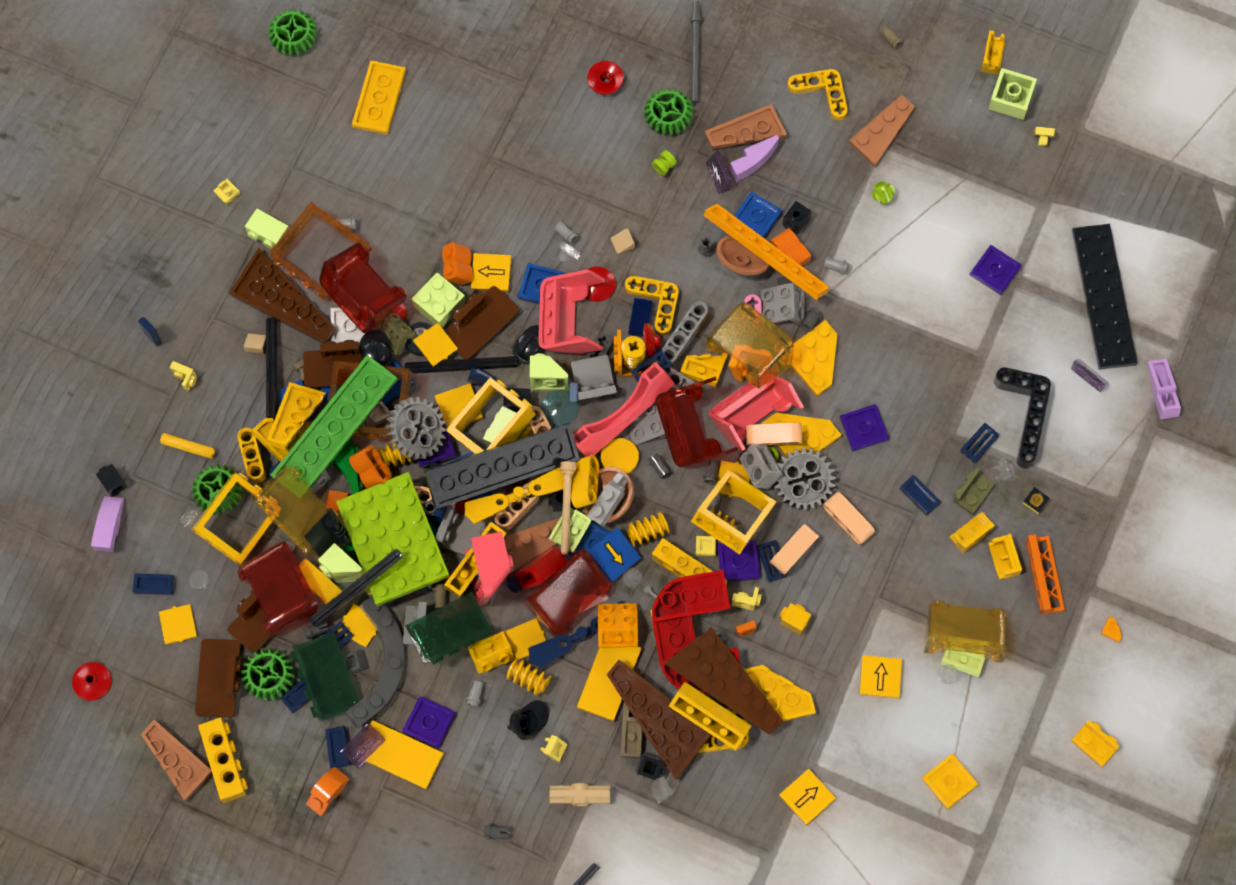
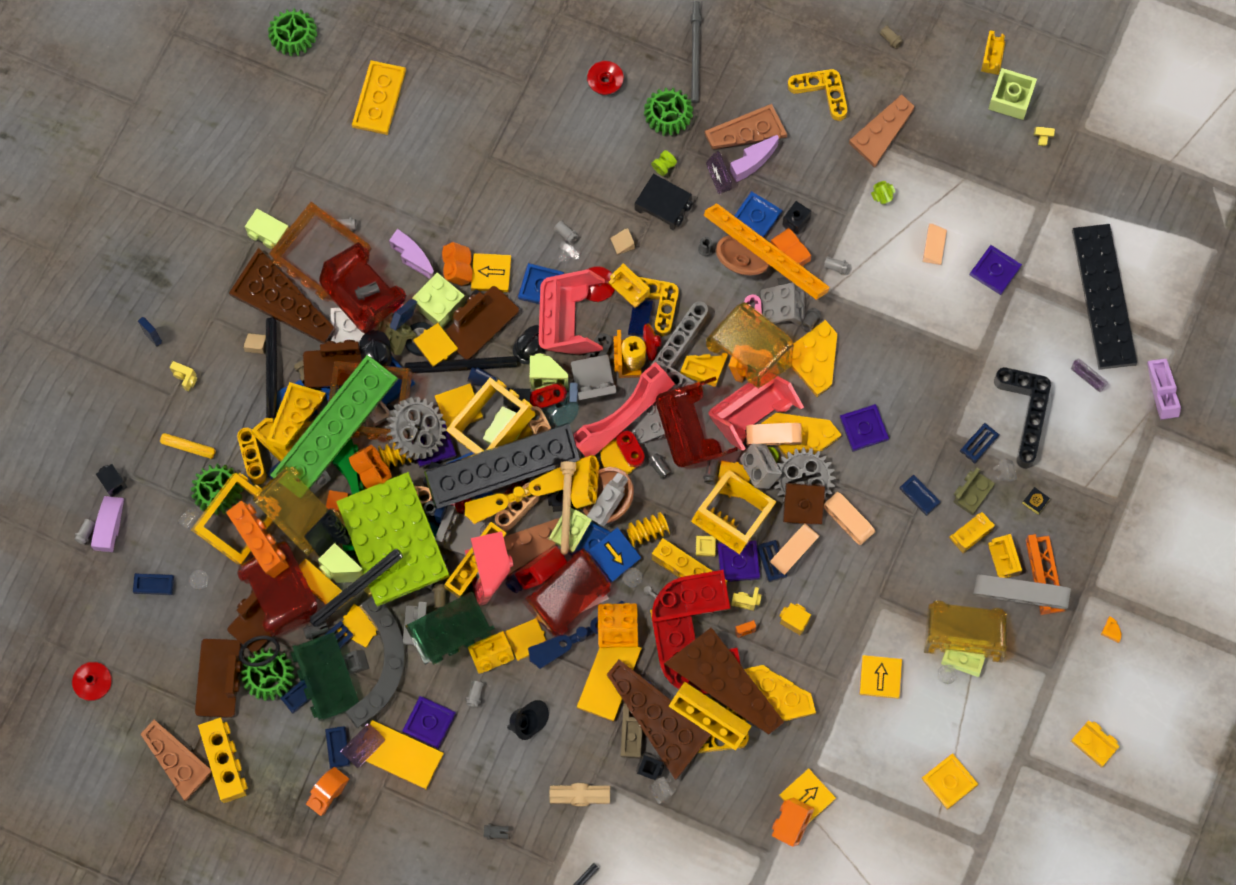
(84, 532): none -> light grey pin
(177, 624): yellow piece -> none
(226, 191): light yellow tile -> none
(257, 539): none -> orange brick
(260, 663): none -> black tyre
(367, 291): none -> dark grey pin
(403, 314): none -> dark blue tile
(411, 254): none -> lavender slope
(527, 677): yellow piece -> none
(549, 395): none -> red plate
(554, 748): light yellow tile -> none
(629, 285): none -> yellow hinge
(629, 448): none -> red plate
(652, 359): dark blue tile -> none
(664, 201): none -> black panel
(792, 821): none -> orange brick
(803, 503): none -> reddish brown plate
(934, 244): none -> light nougat slope
(1022, 591): none -> light grey beam

